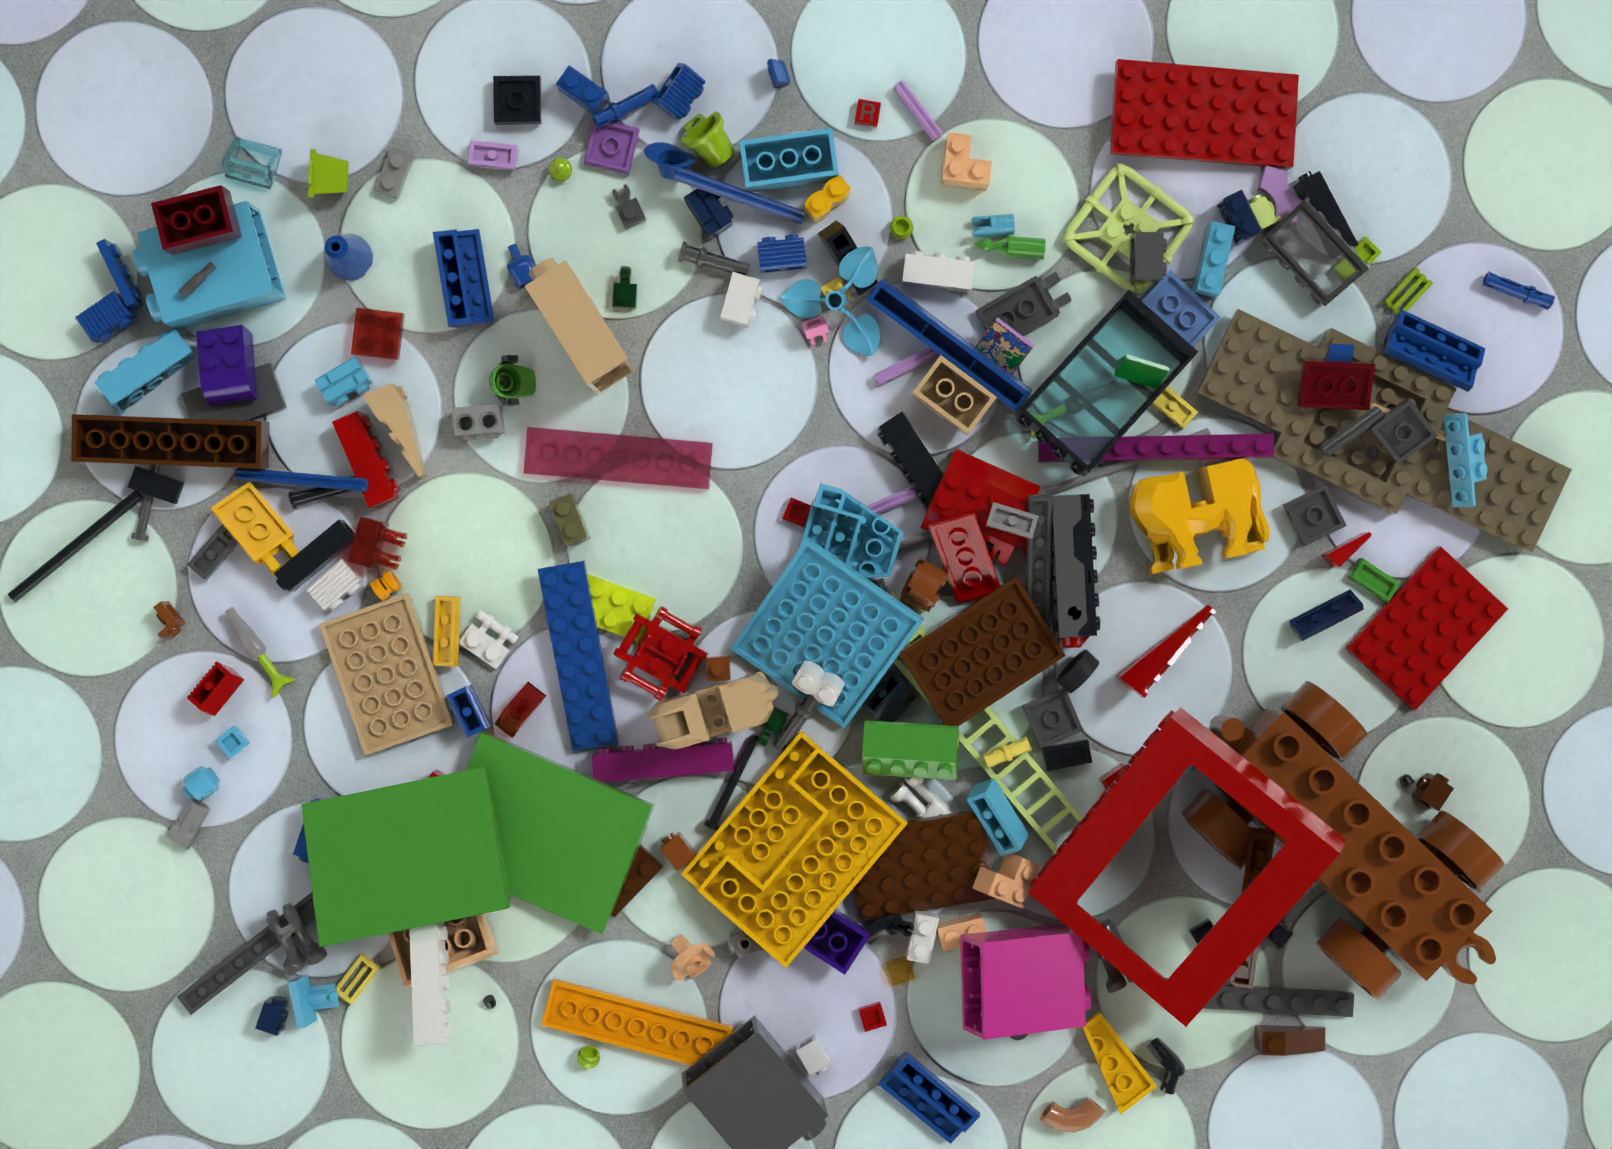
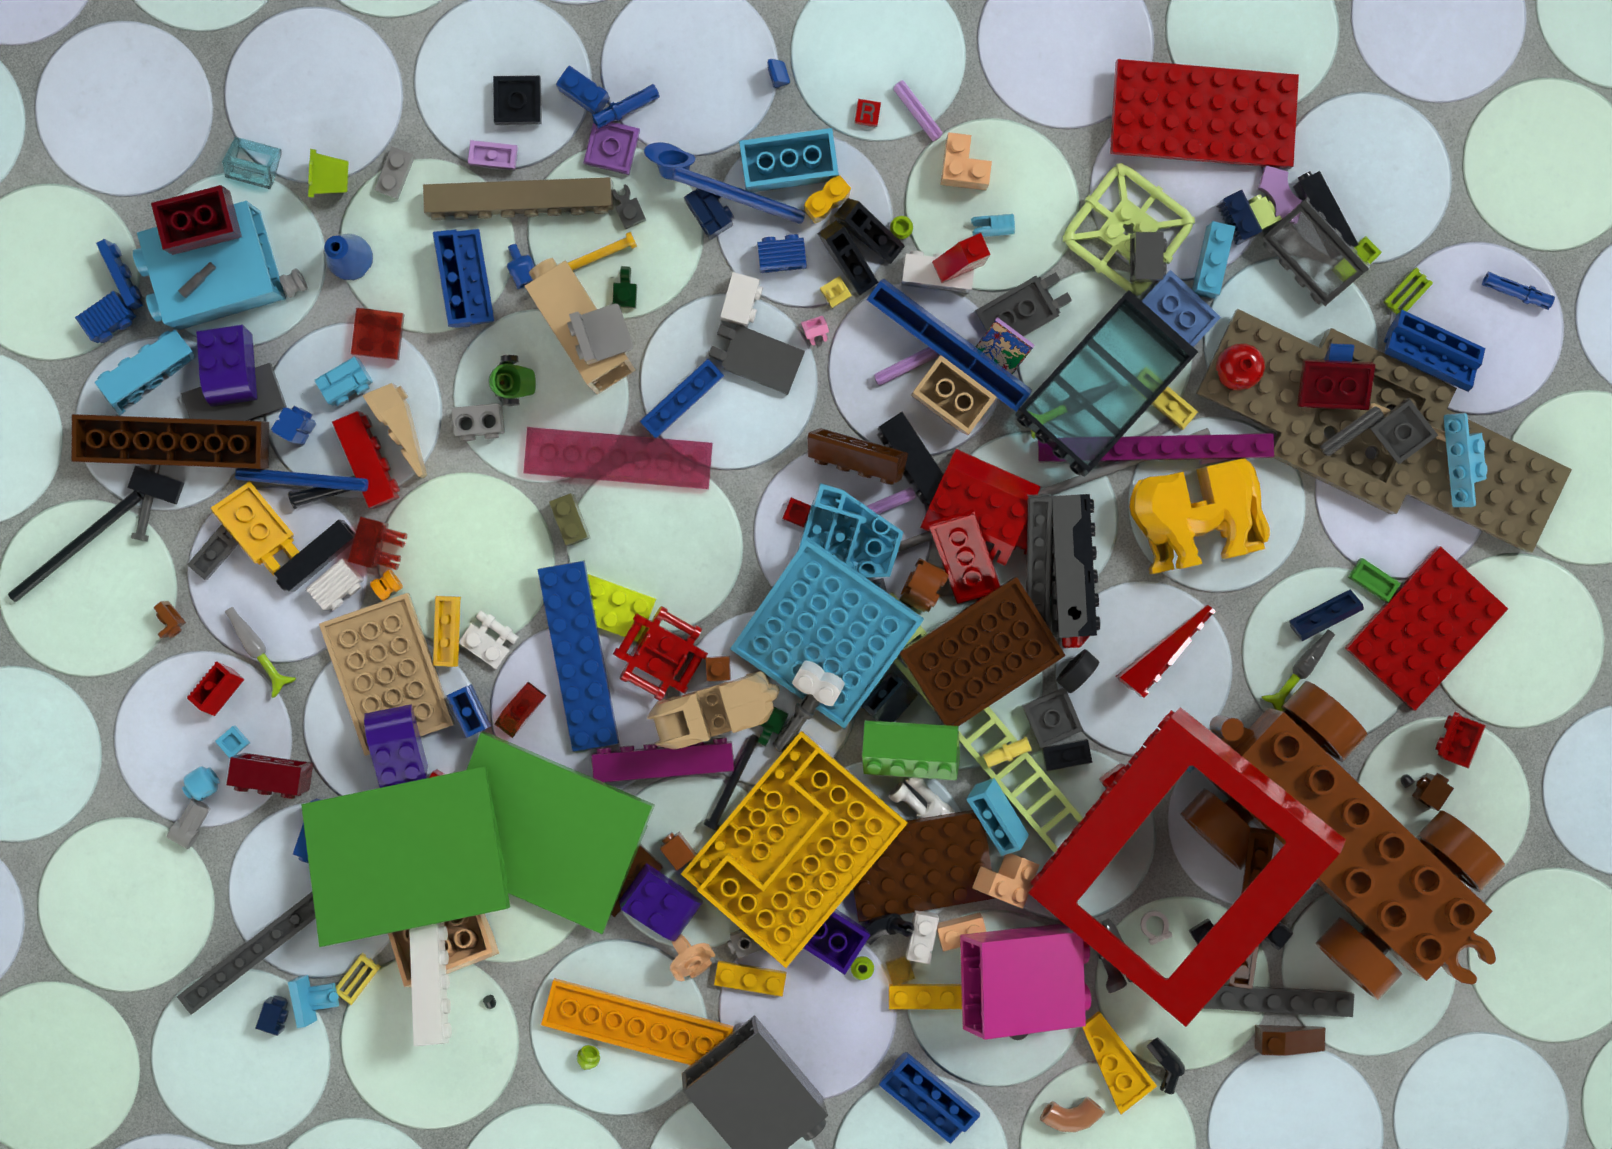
(269, 775): none -> dark red brick
(293, 282): none -> light grey wheel
(294, 425): none -> blue brick
(295, 959): dark grey piece -> none
(395, 746): none -> dark purple brick
(518, 197): none -> dark tan brick
(560, 169): lime plate -> none
(600, 333): none -> light grey bracket
(603, 252): none -> yellow bar
(659, 903): none -> dark purple brick
(679, 91): blue brick -> none
(682, 398): none -> blue plate
(704, 258): dark grey pin -> none
(708, 139): lime container -> none
(750, 978): none -> yellow plate
(759, 358): none -> dark grey tile
(813, 1055): white brick -> none
(857, 455): none -> reddish brown slope
(860, 269): medium azure plant -> none
(862, 960): none -> lime plate
(869, 229): none -> black slope
(872, 1016): red tile -> none
(925, 996): none -> yellow plate
(962, 258): none -> red slope
(1012, 520): light grey plate -> none
(1015, 247): bright green wheel -> none
(1140, 371): green slope -> none
(1165, 933): none -> white piece
(1240, 366): none -> red cylinder
(1301, 670): none -> dark grey piece
(1314, 515): dark grey plate -> none
(1340, 554): red slope -> none
(1460, 740): none -> red bracket

